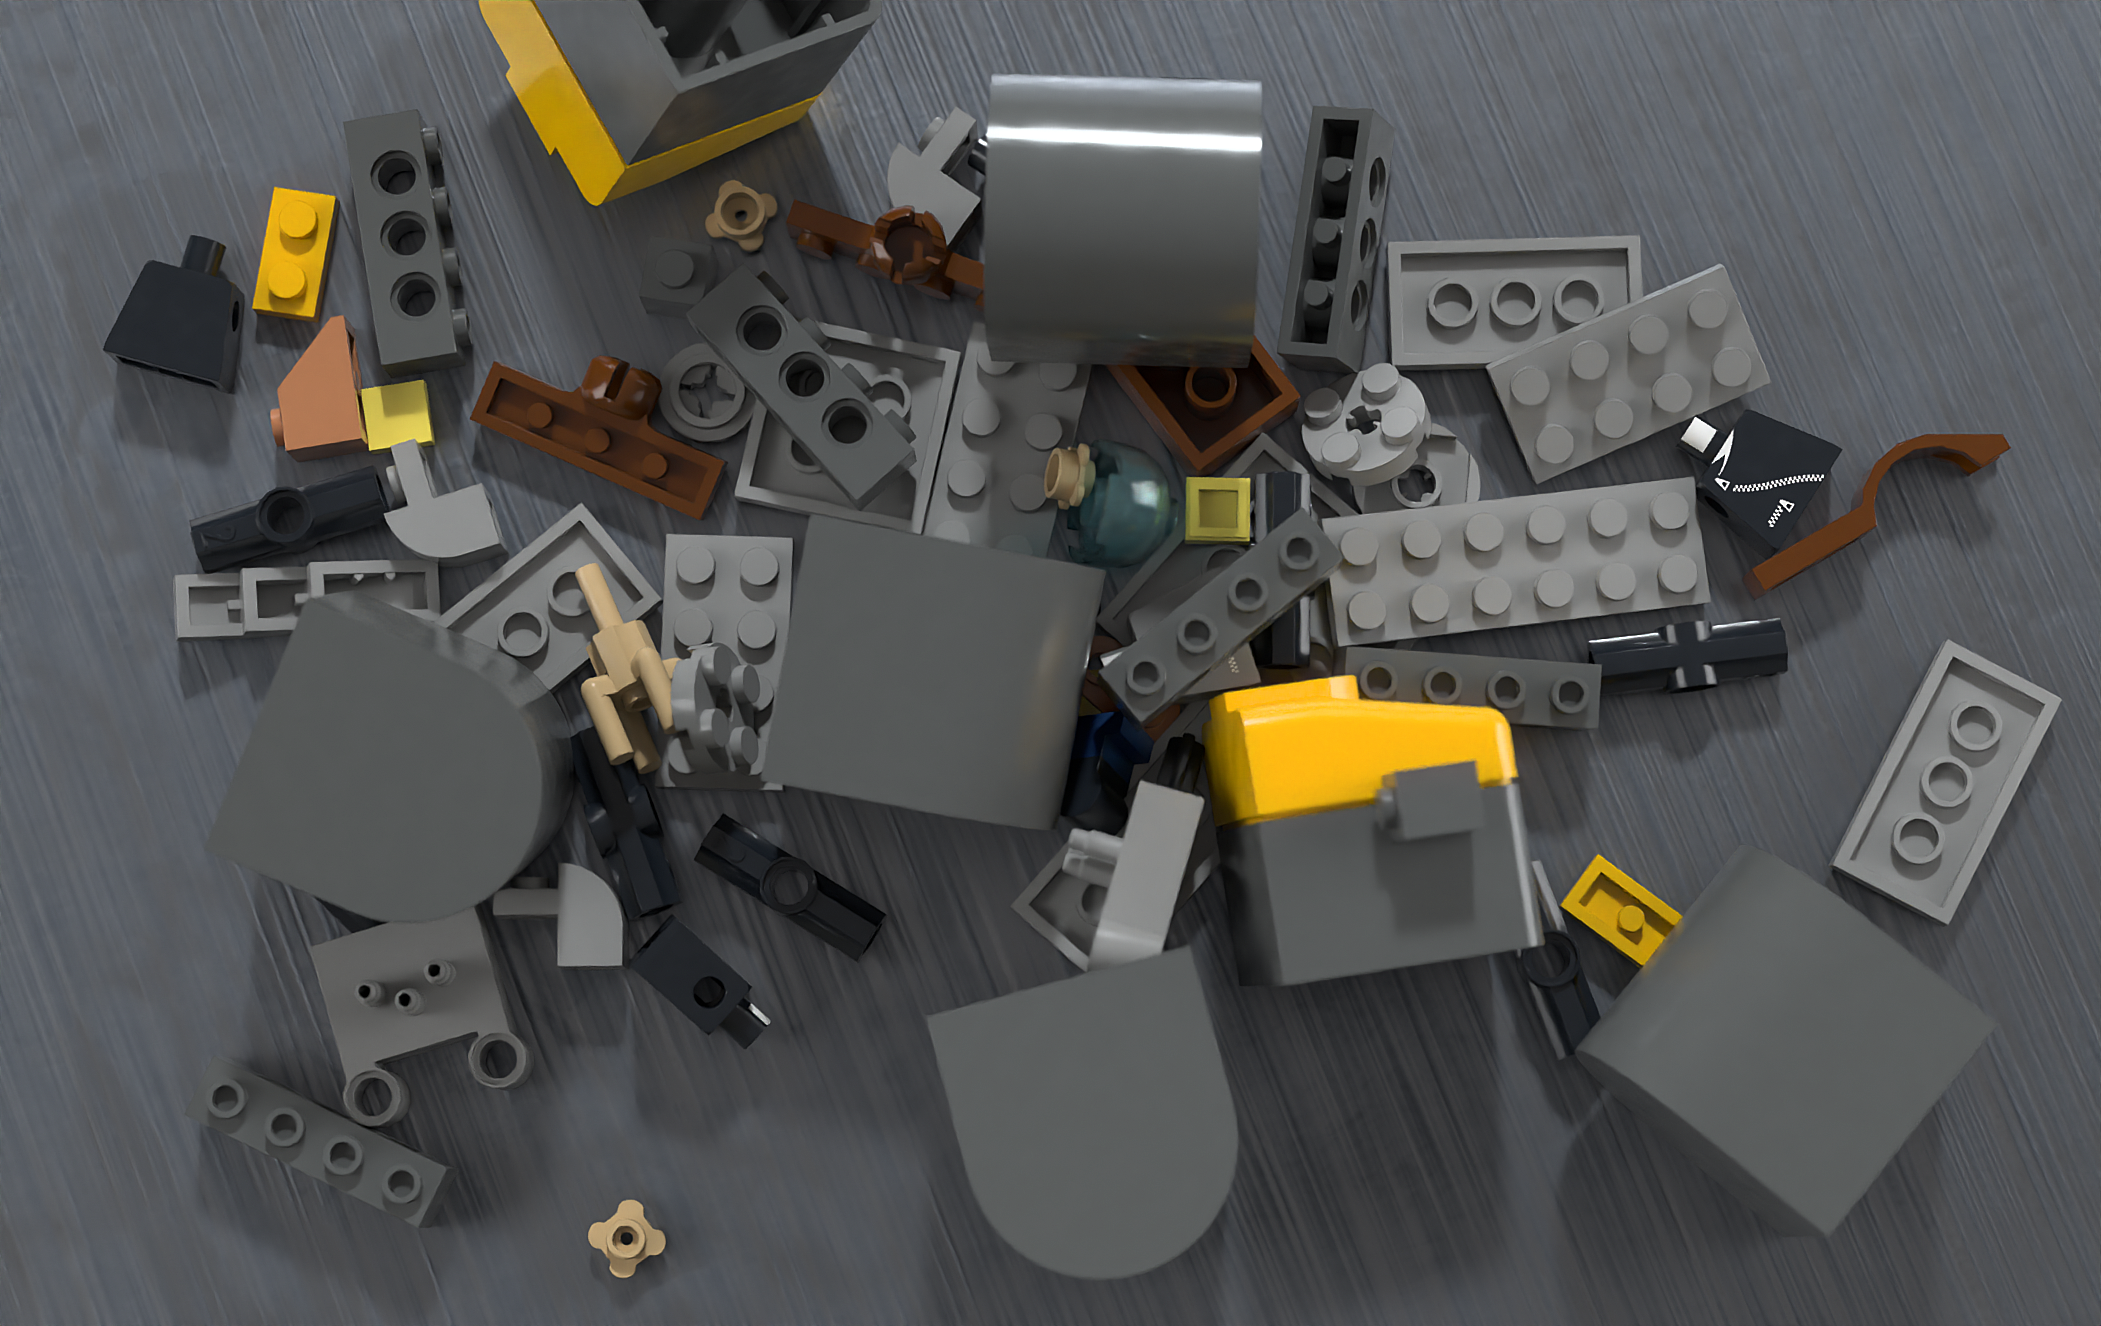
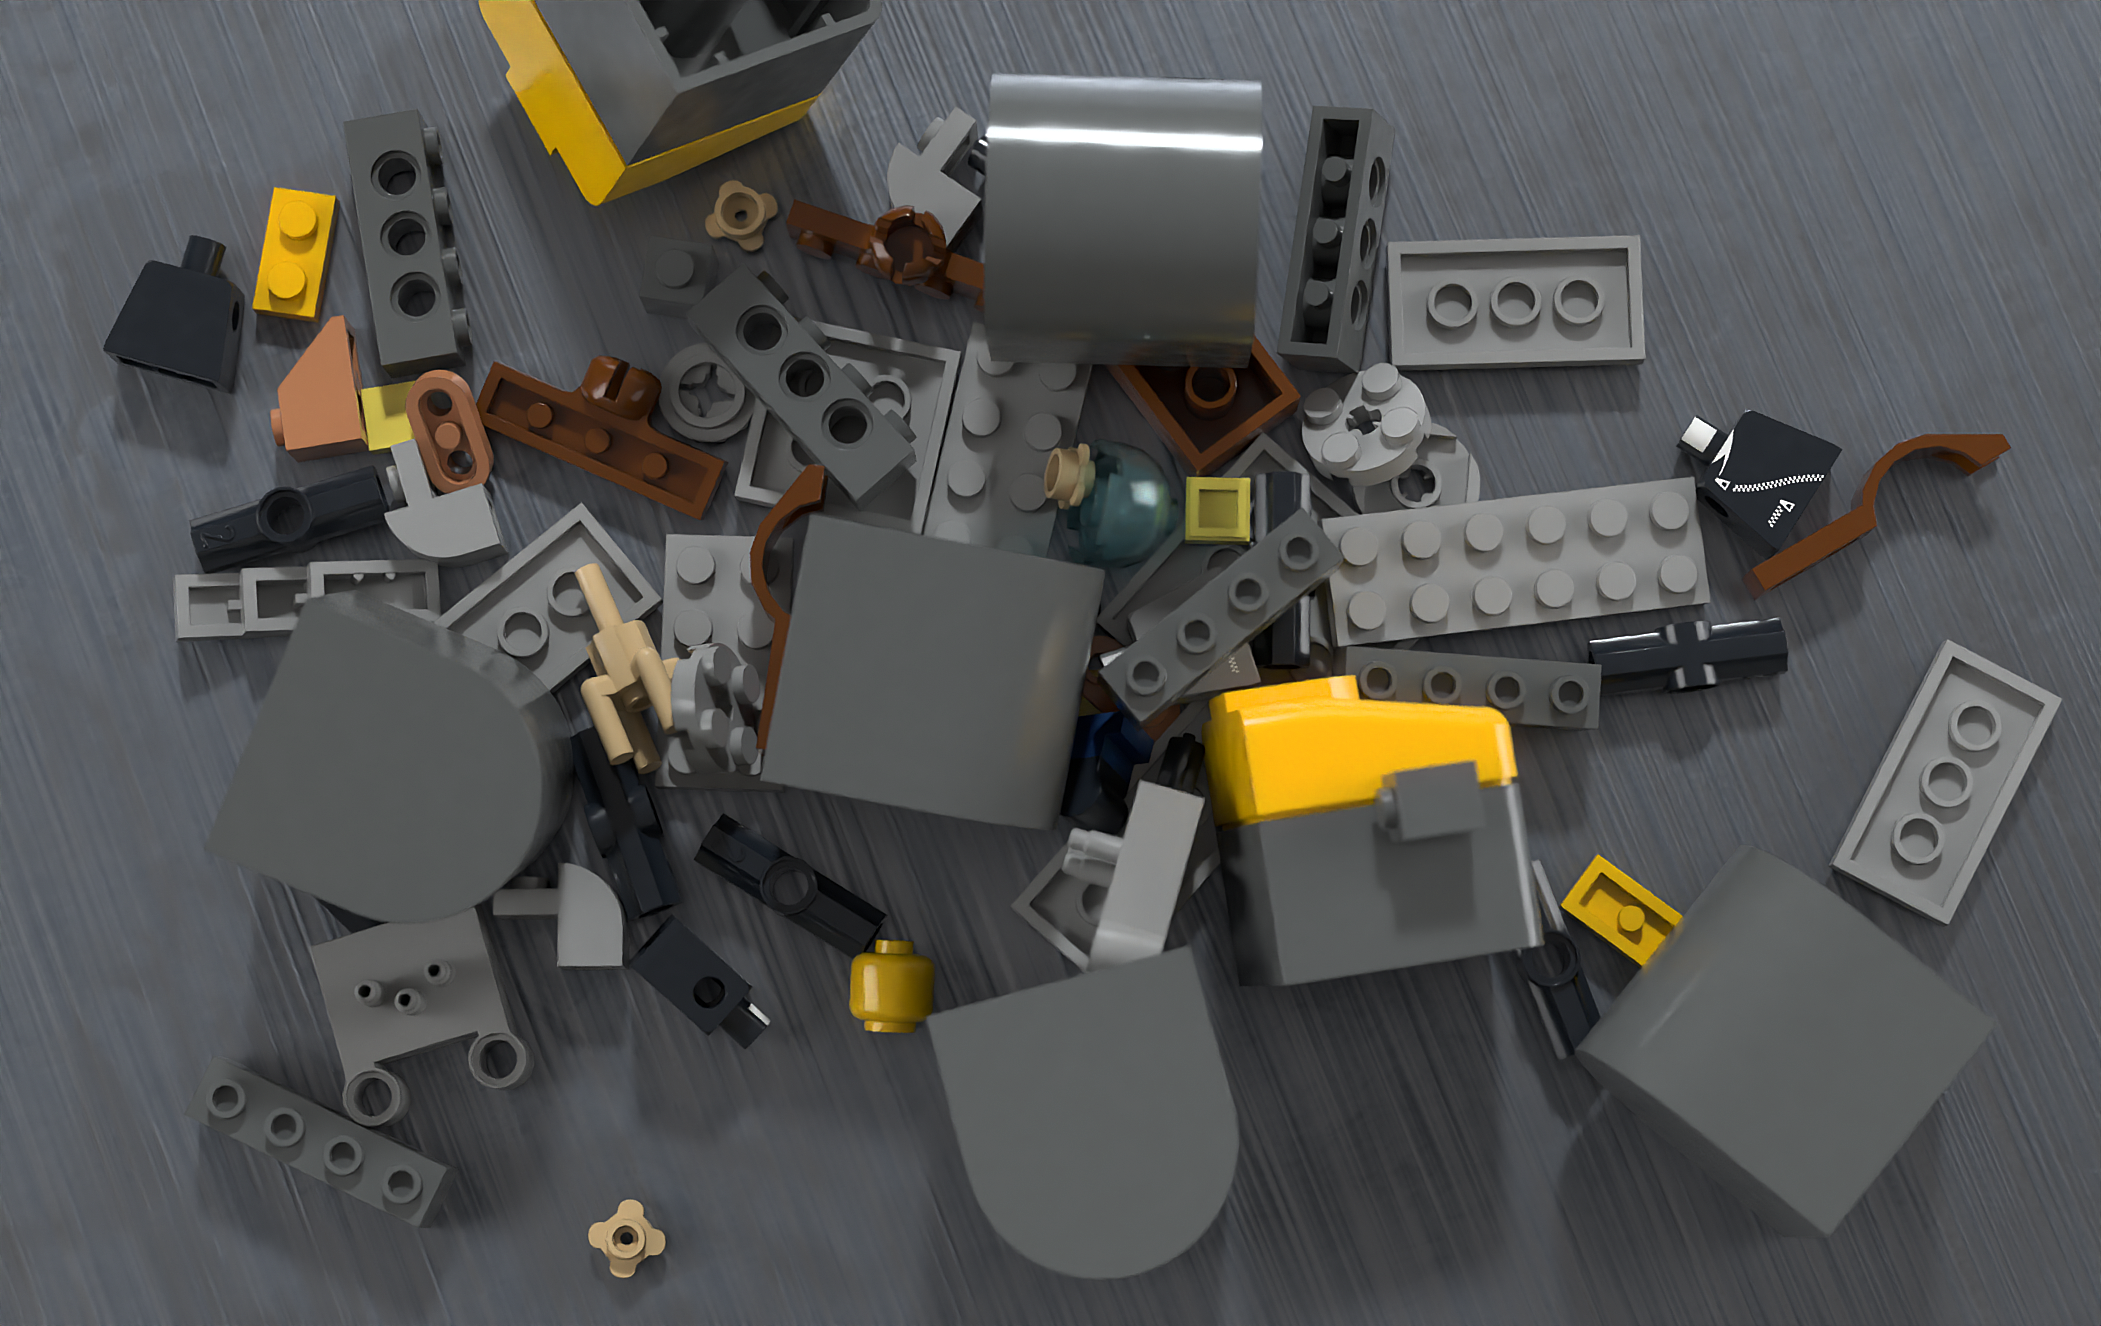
(448, 430): none -> nougat plate
(803, 498): none -> reddish brown piece
(892, 987): none -> yellow head
(1628, 373): light grey plate -> none

